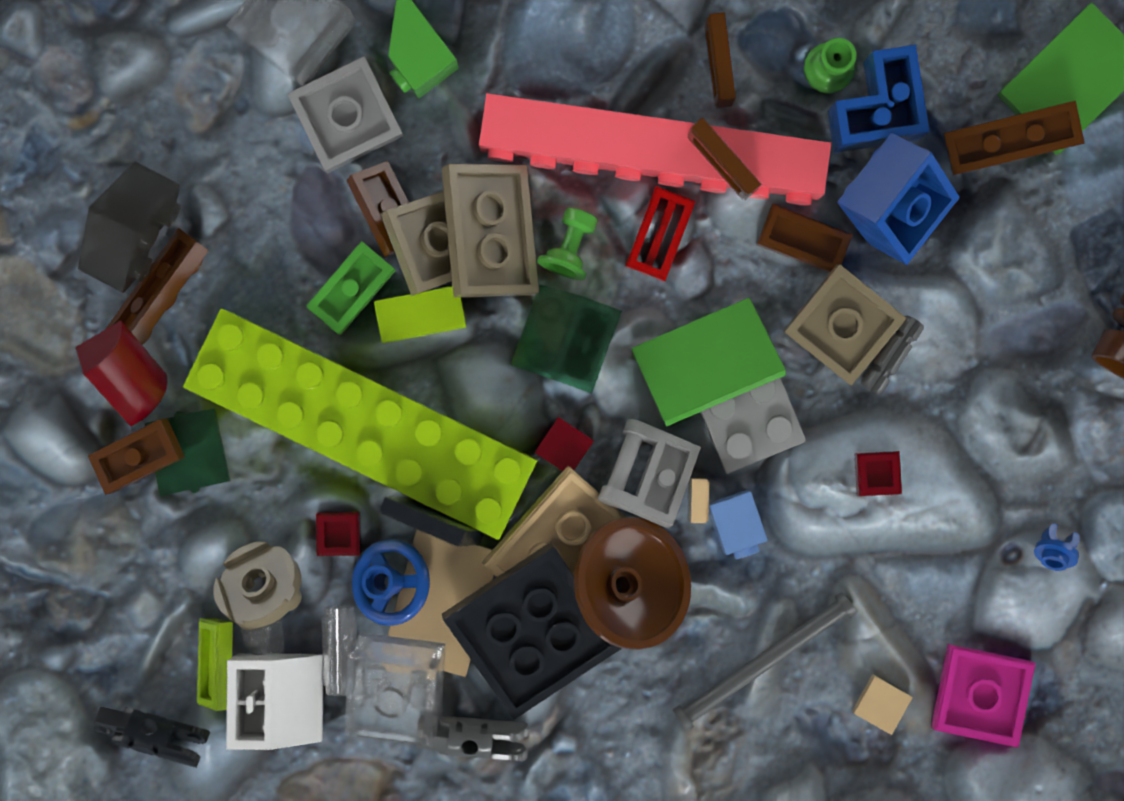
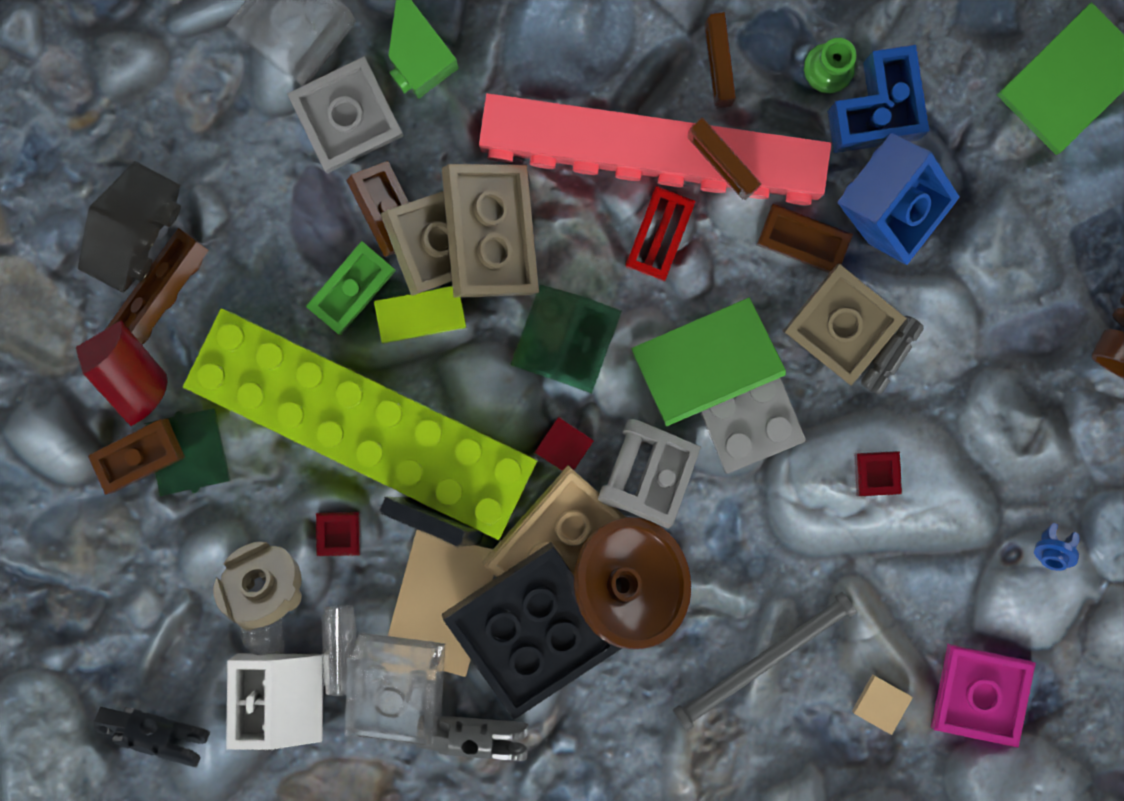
(214, 650): lime tile -> none
(370, 582): blue piece -> none
(564, 260): bright green piece -> none
(698, 500): tan tile -> none
(737, 524): medium blue brick -> none
(1014, 138): reddish brown plate -> none

